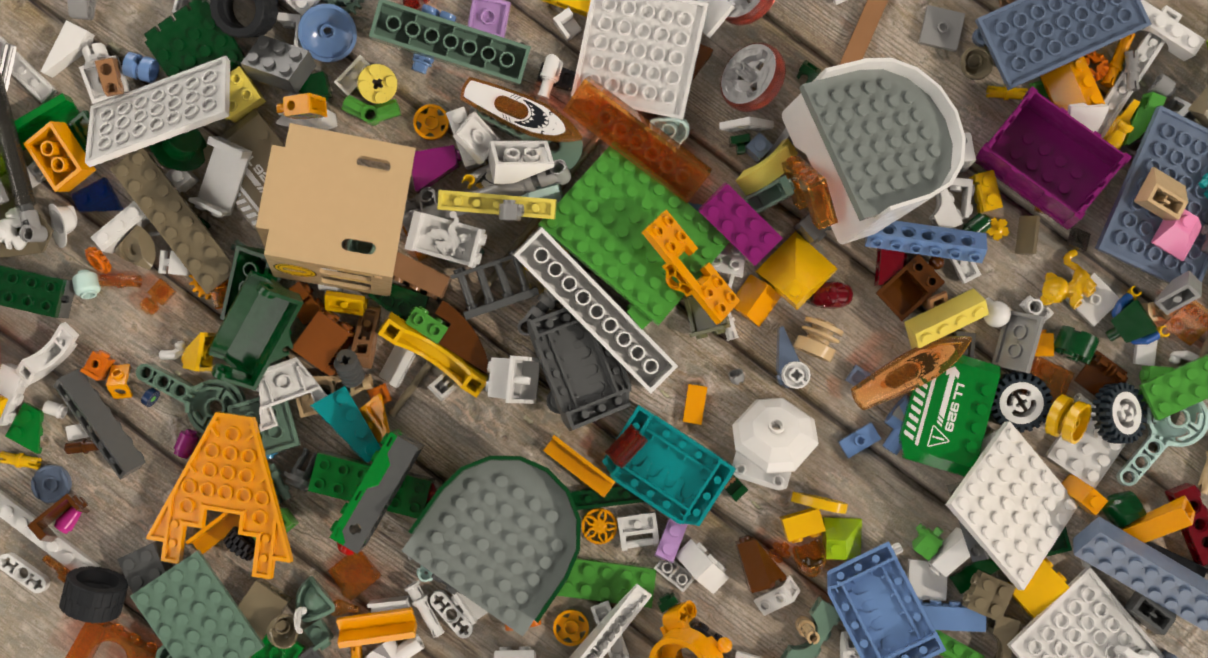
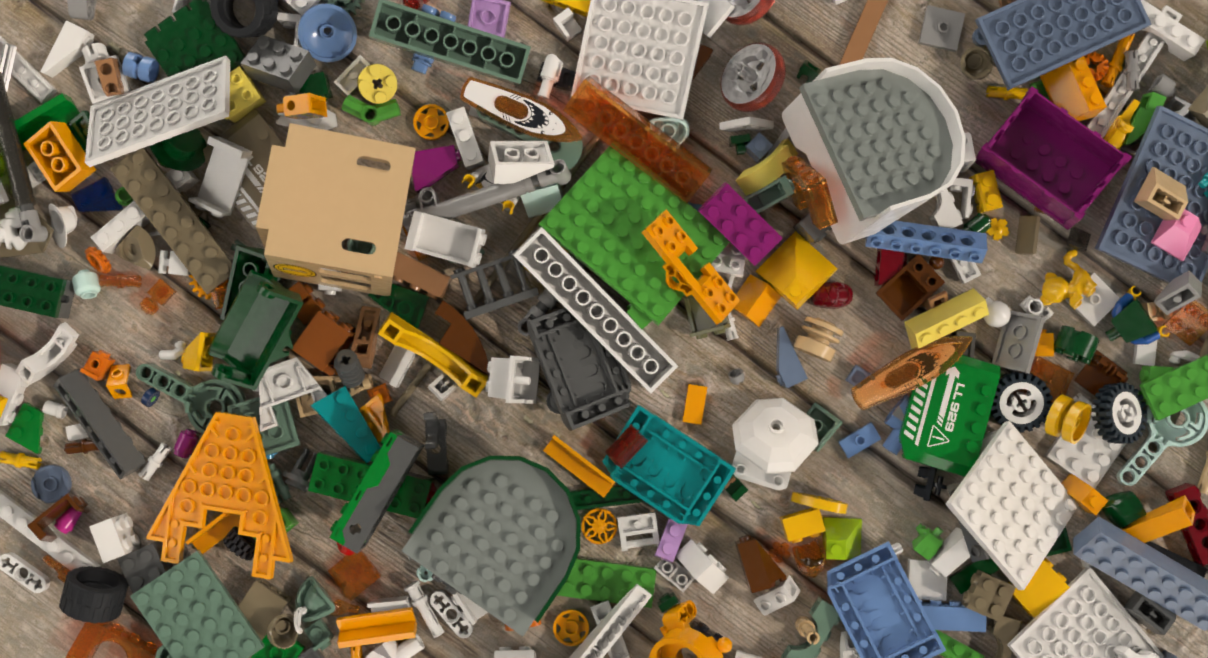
(115, 537): none -> white brick
(123, 197): none -> bright green plate
(155, 461): none -> white pin
(345, 303): yellow panel -> none
(426, 325): bright green bracket -> none
(436, 434): none -> dark grey piece
(452, 239): white piece -> none
(475, 137): white tile -> none
(490, 203): light yellow plate -> none
(510, 211): light grey plate -> none
(795, 375): white wheel -> none
(825, 424): none -> sand green slope
(926, 491): none -> black hips
(1089, 115): white brick -> none

